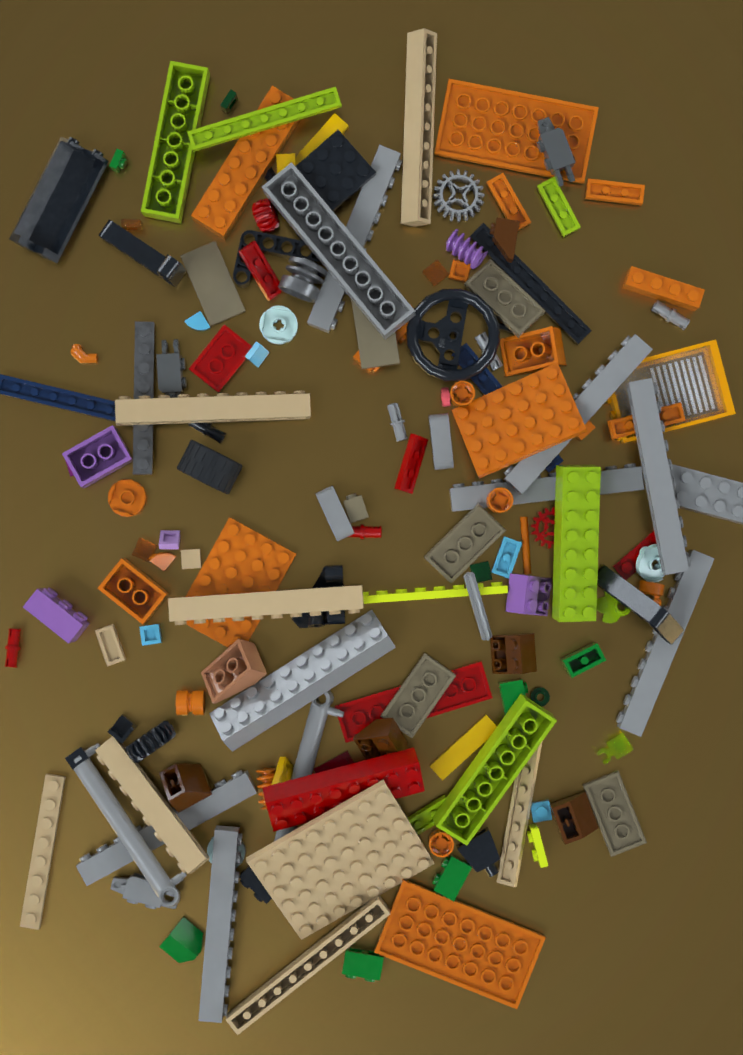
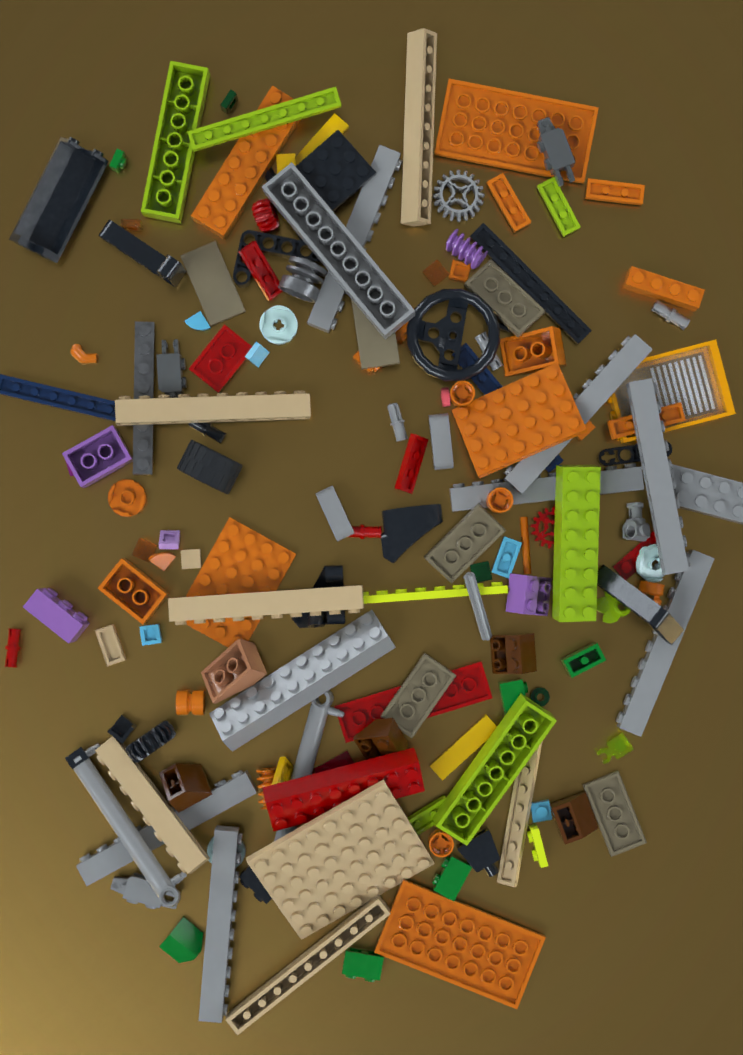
(42, 851): tan plate -> none
(355, 508): dark tan brick -> none
(406, 526): none -> black panel
(505, 236): reddish brown slope -> none
(634, 455): none -> black beam
(636, 527): none -> light grey connector

